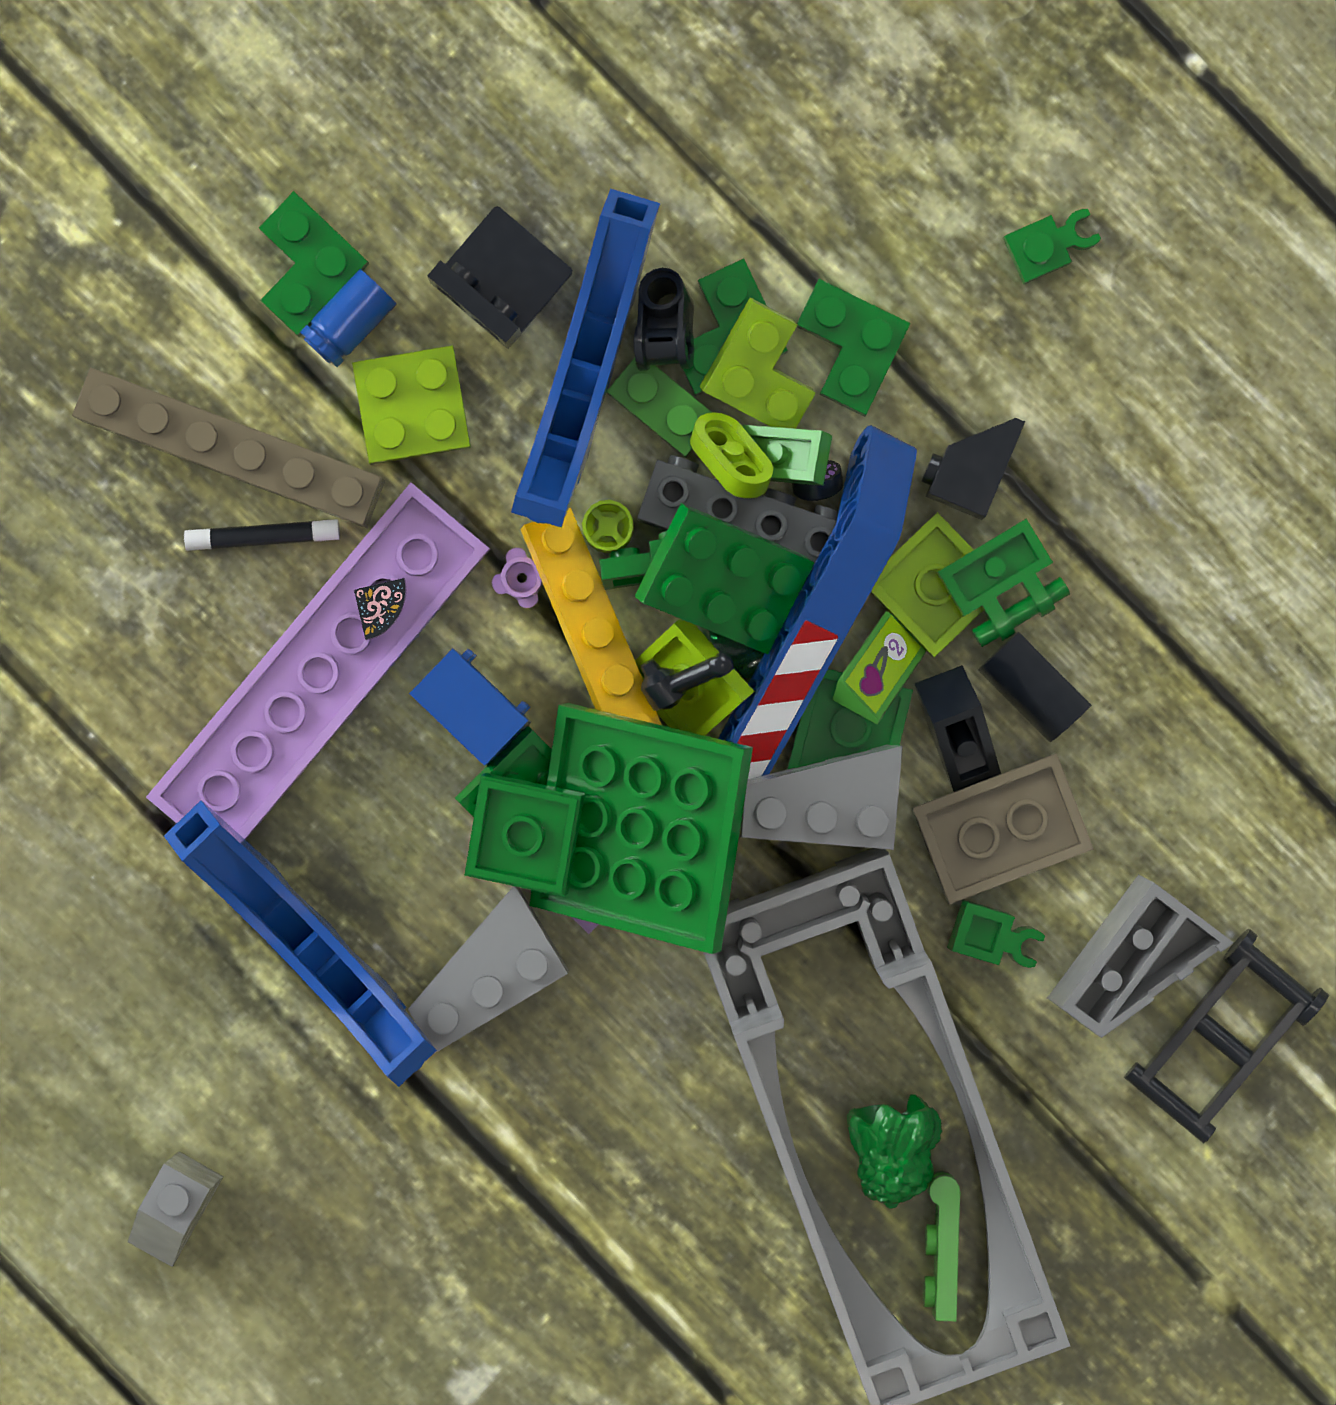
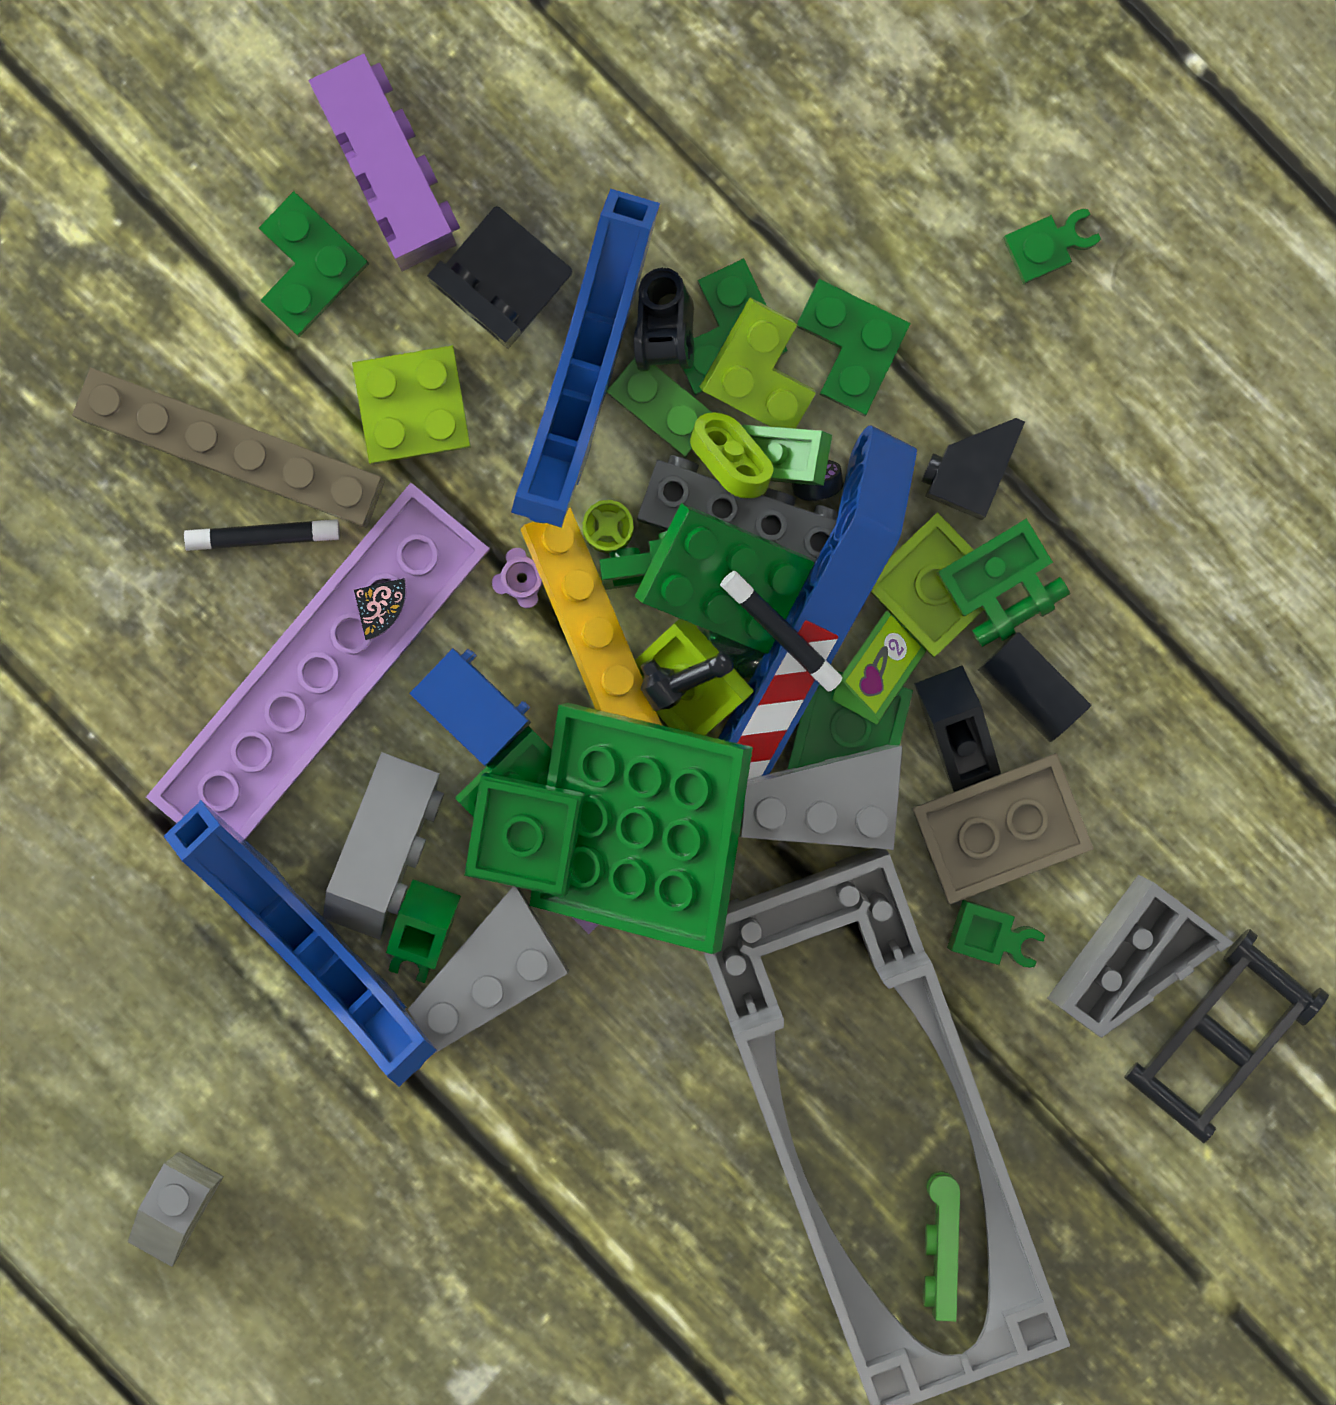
(348, 318): blue piece -> none
(382, 846): none -> light grey wedge
(383, 161): none -> medium lavender wedge
(422, 927): none -> green brick
(781, 631): none -> black bar
(894, 1149): green hair -> none

